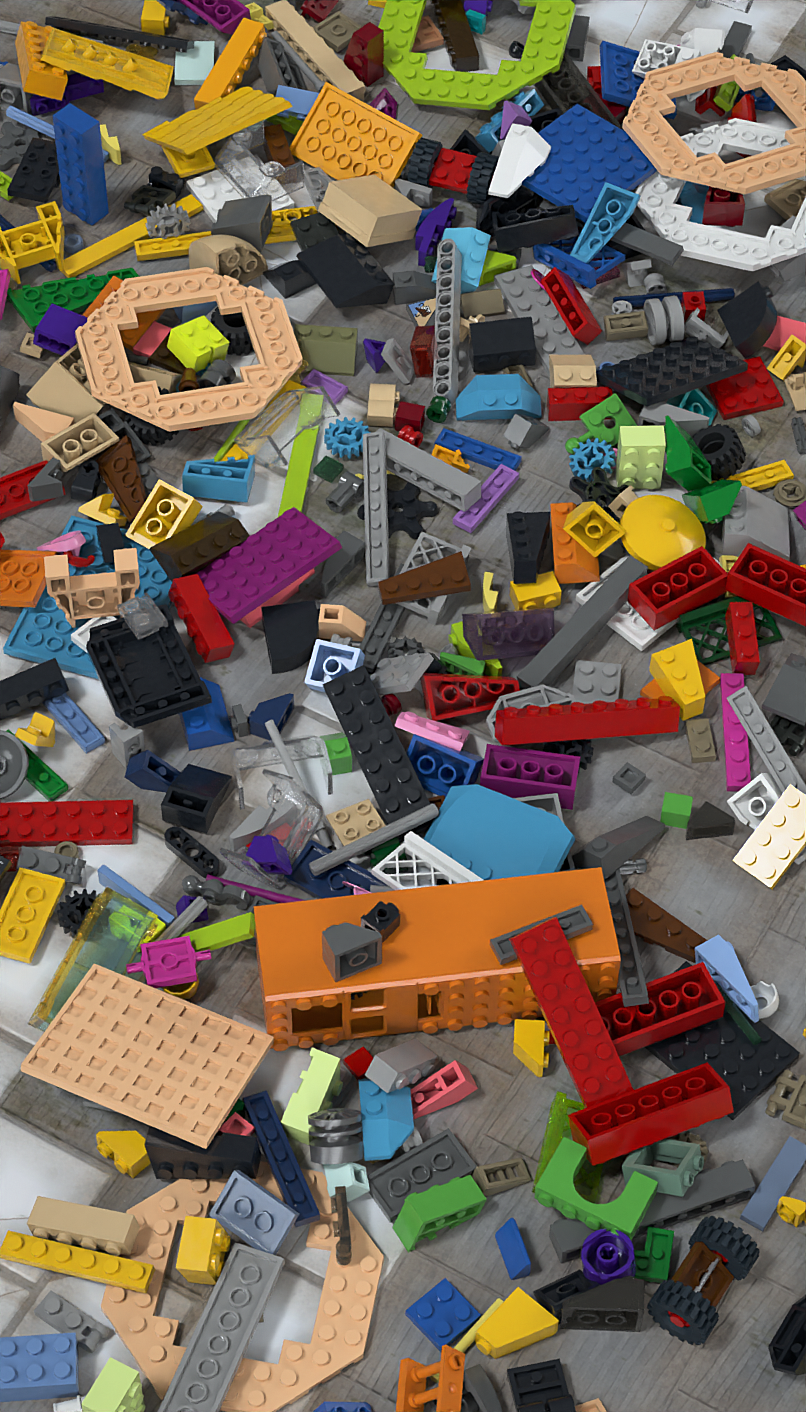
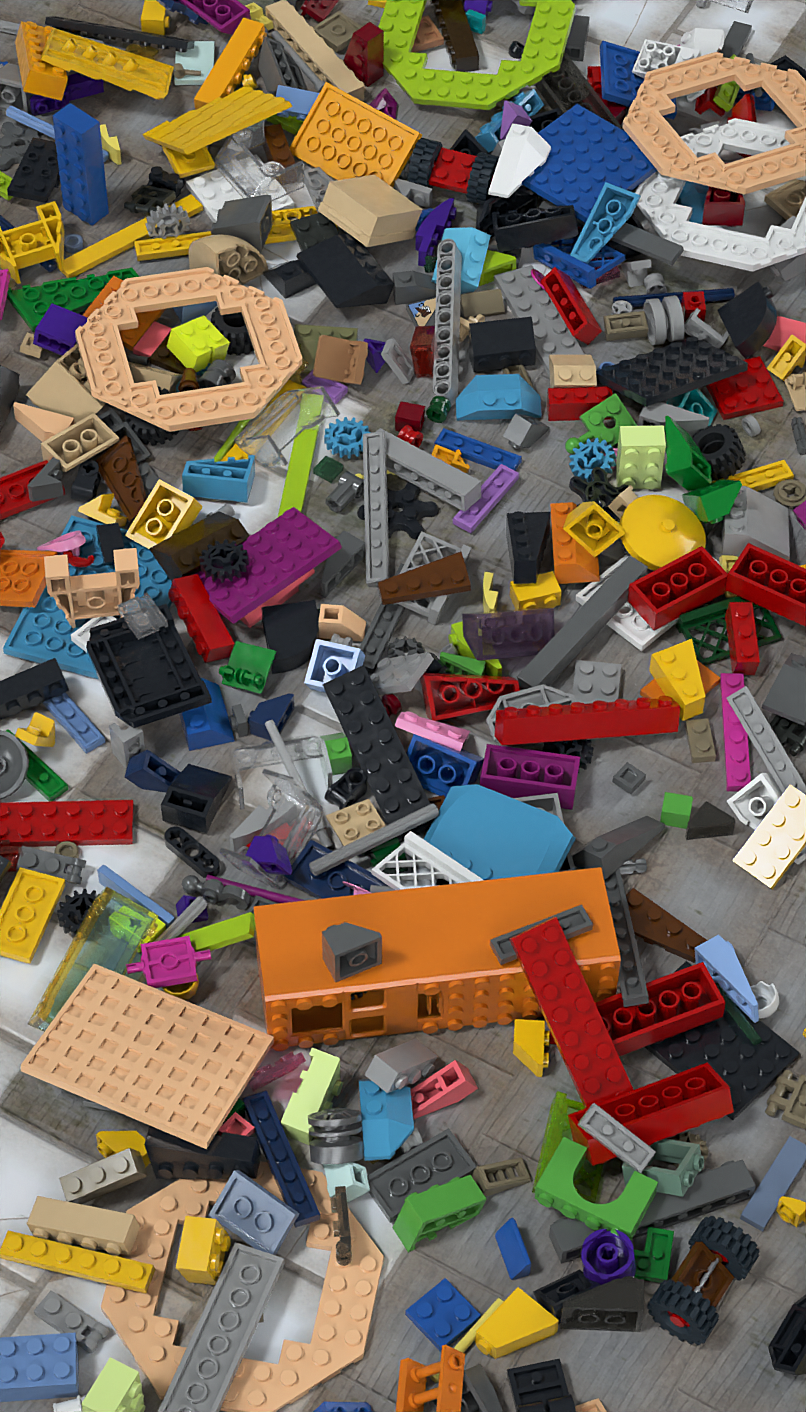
(103, 1176): none -> brick
(181, 72): none -> dark tan hand
(224, 561): none -> black gear
(248, 667): none -> green hinge
(249, 81): none -> yellow plate
(283, 1066): none -> clear pink plate
(340, 360): none -> medium nougat bracket
(344, 791): none -> black piece
(358, 1063): red tile -> none
(382, 405): tan brick -> none
(382, 919): black brick -> none
(616, 1138): none -> light grey tile

